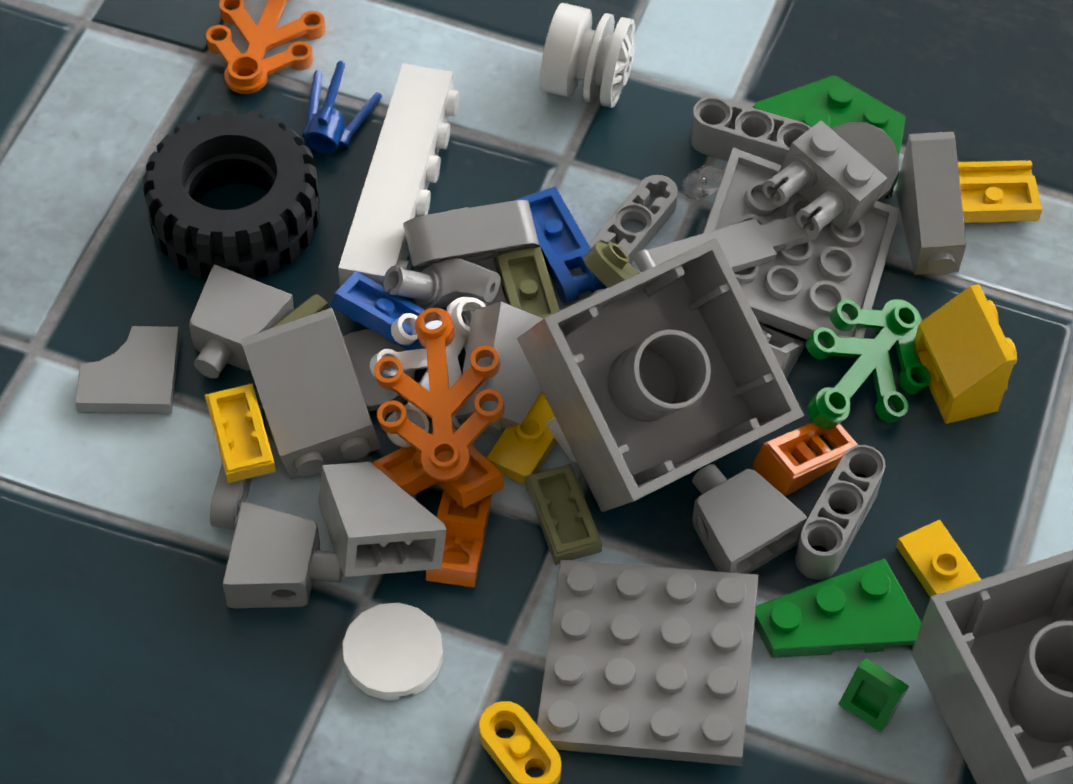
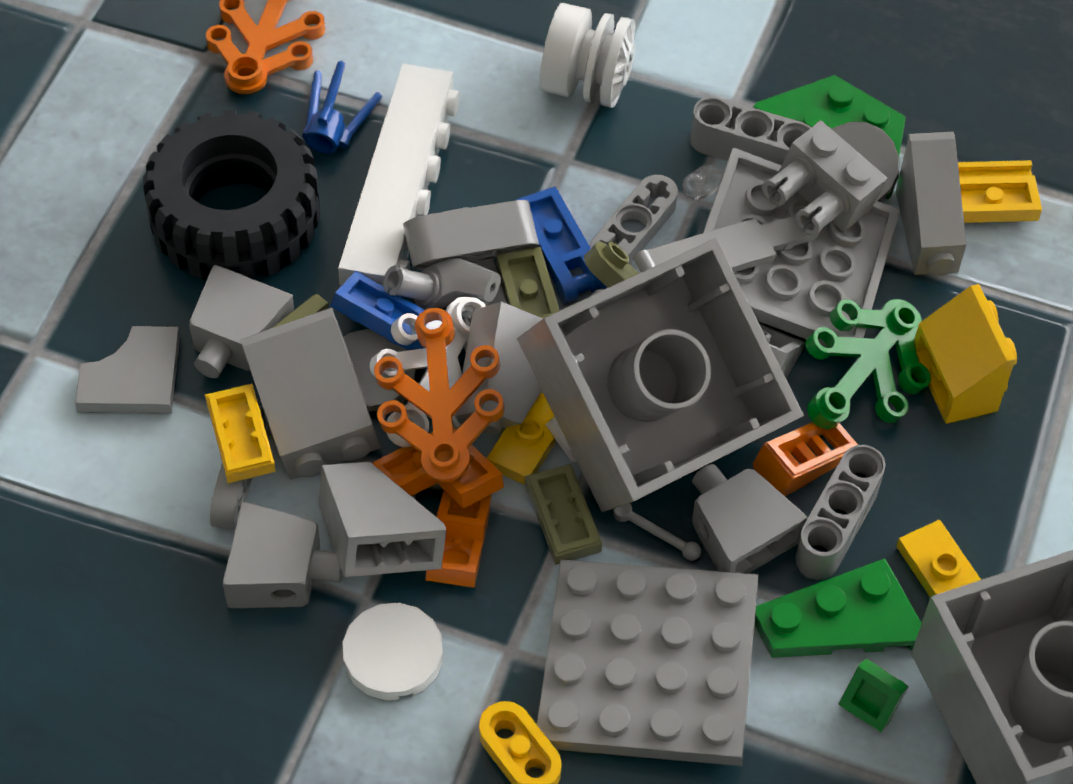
(690, 550): none -> light grey hinge

